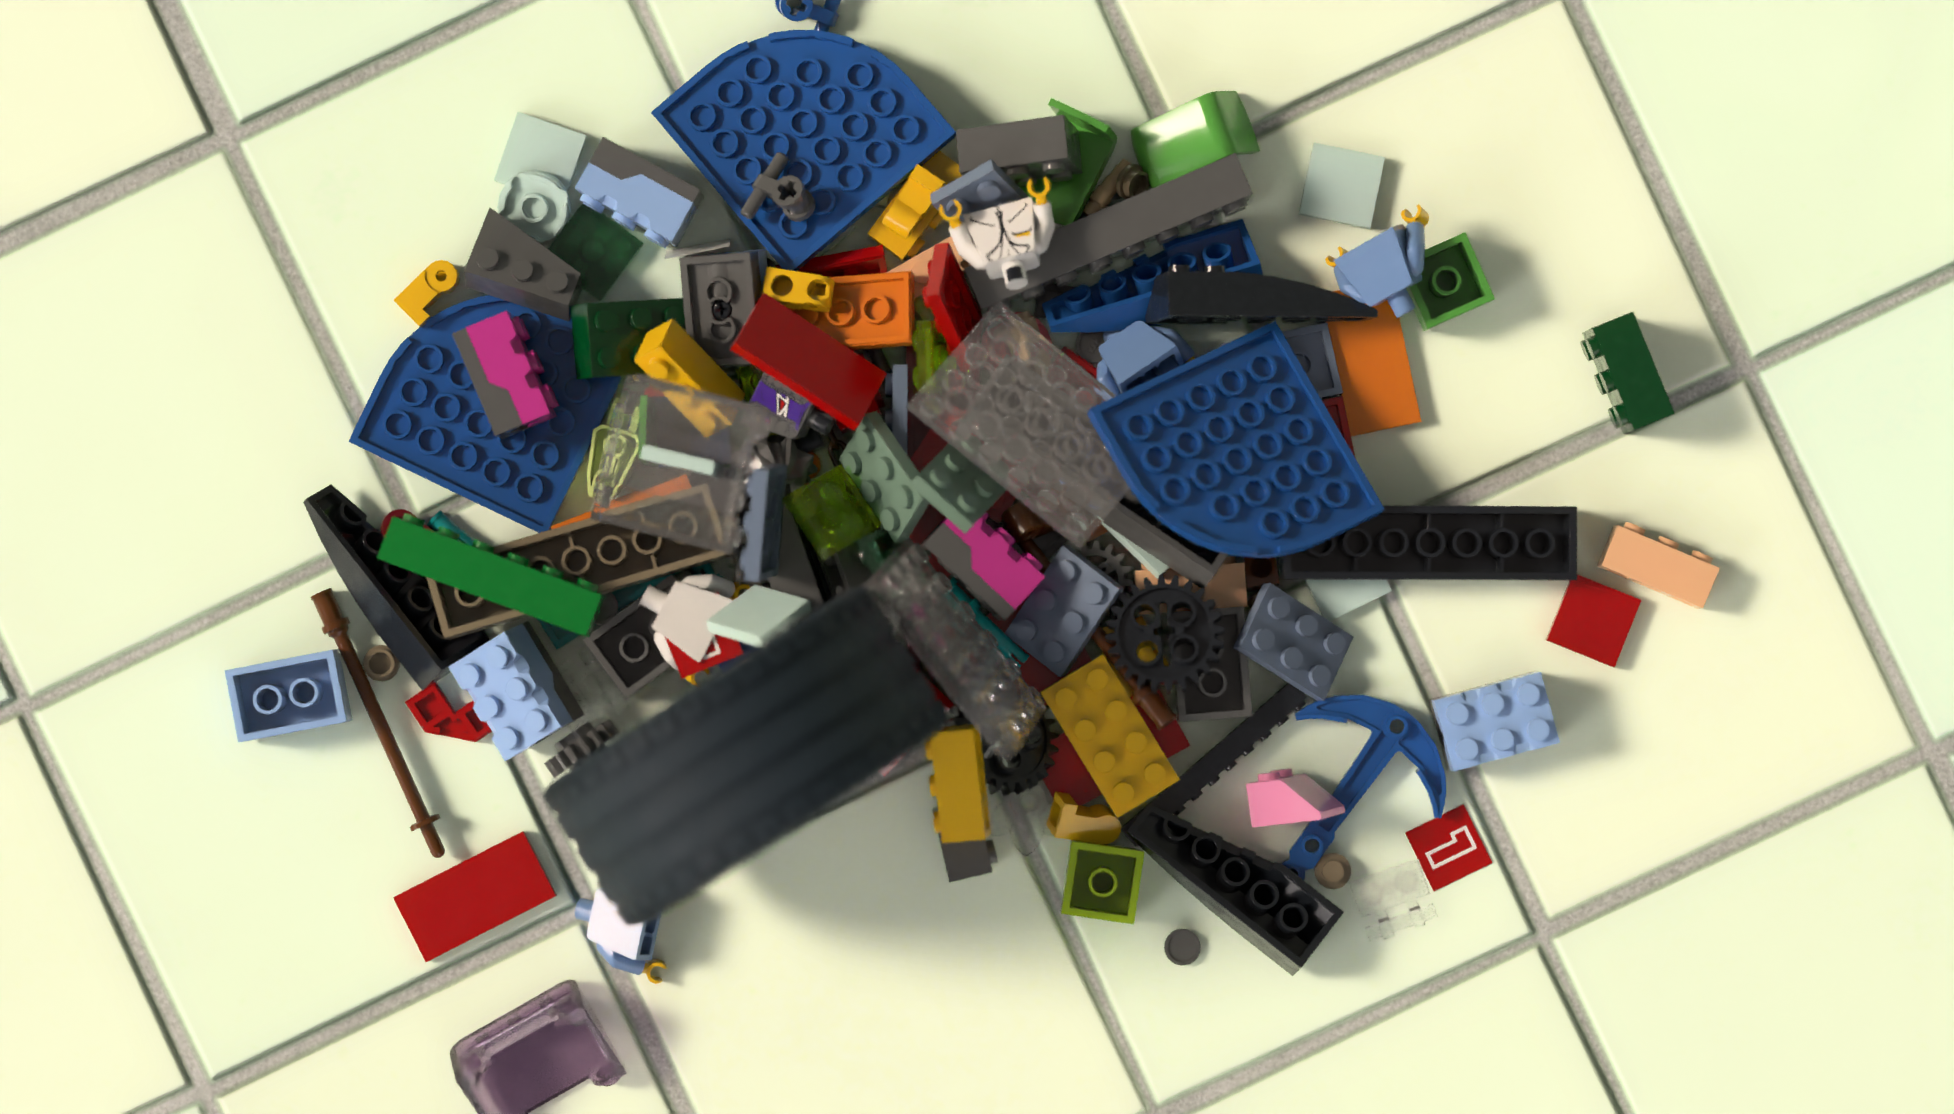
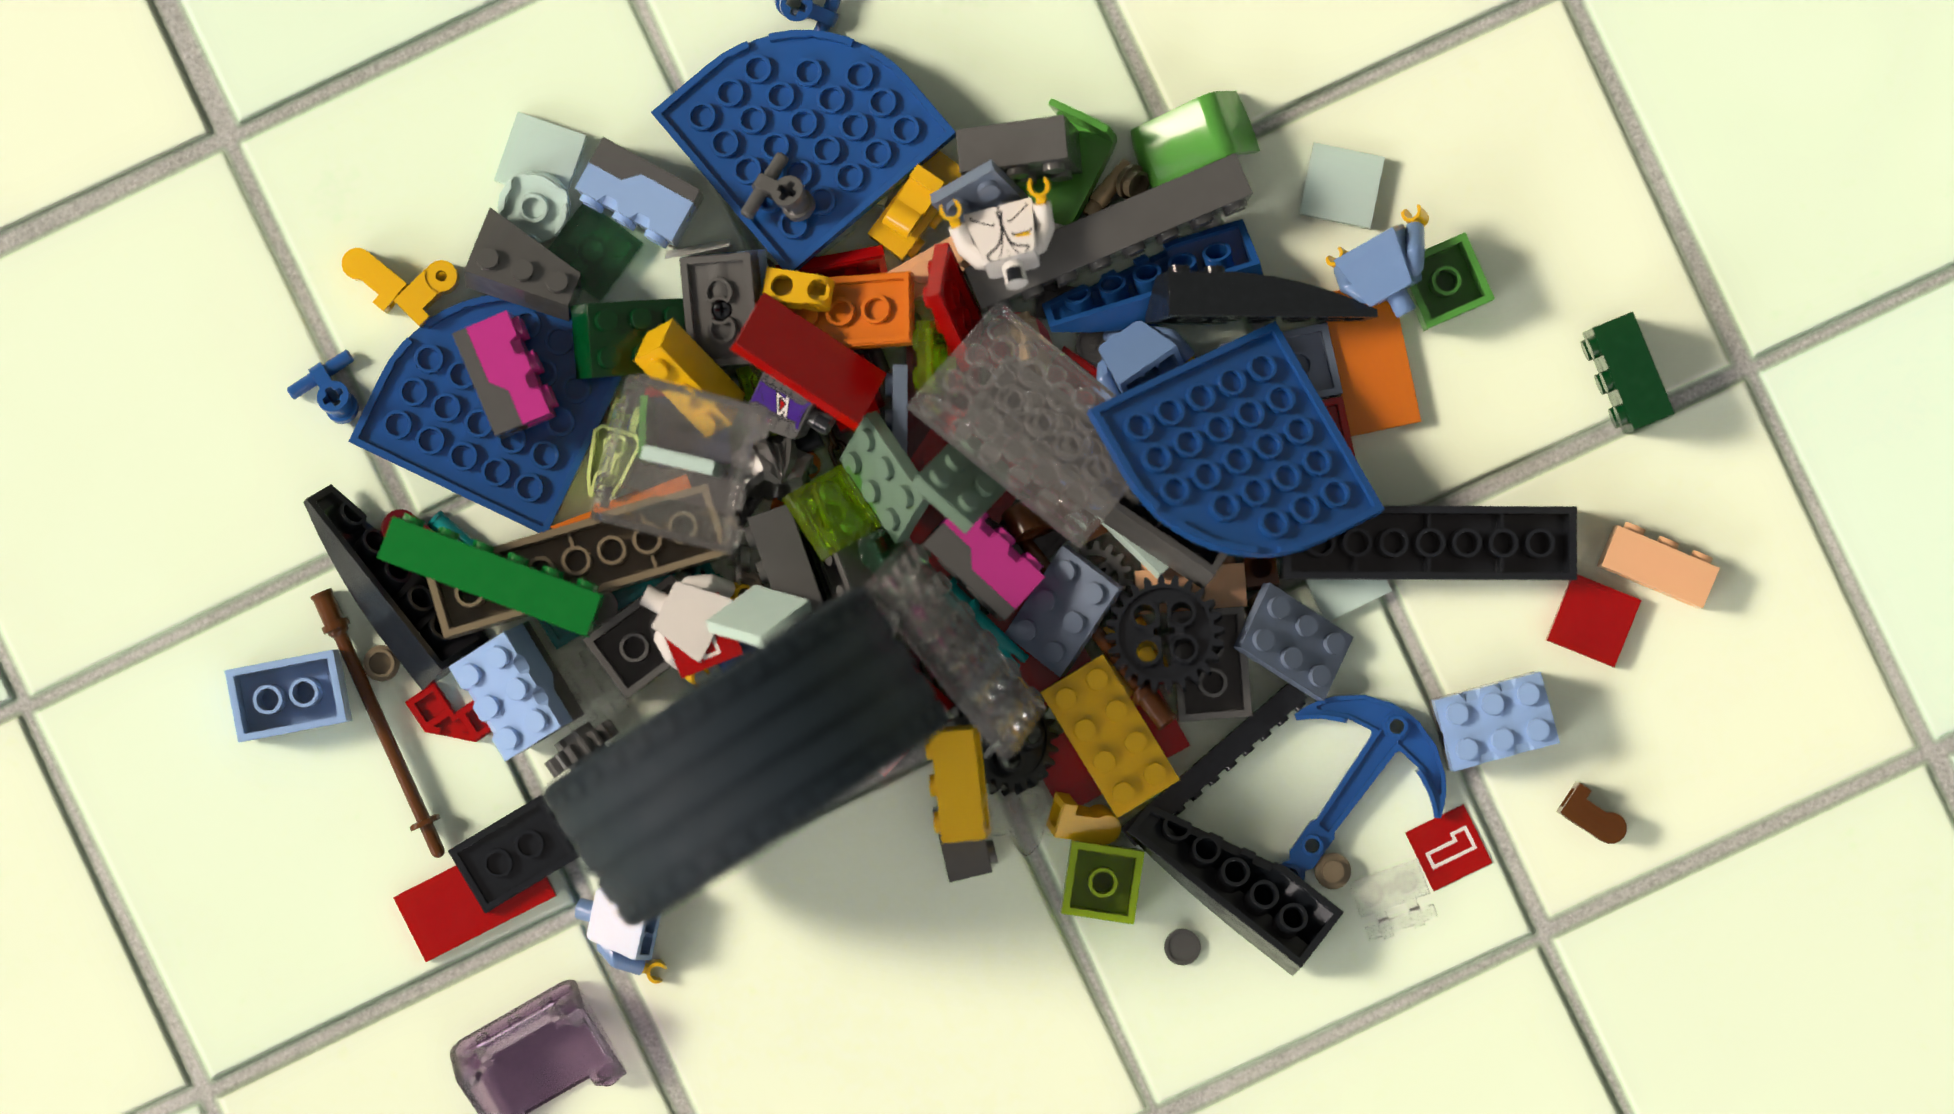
(330, 390): none -> blue piece
(368, 269): none -> yellow leg
(513, 854): none -> black tile
(764, 522): sand blue plate -> none
(1289, 798): bright pink slope -> none
(1600, 824): none -> reddish brown leg

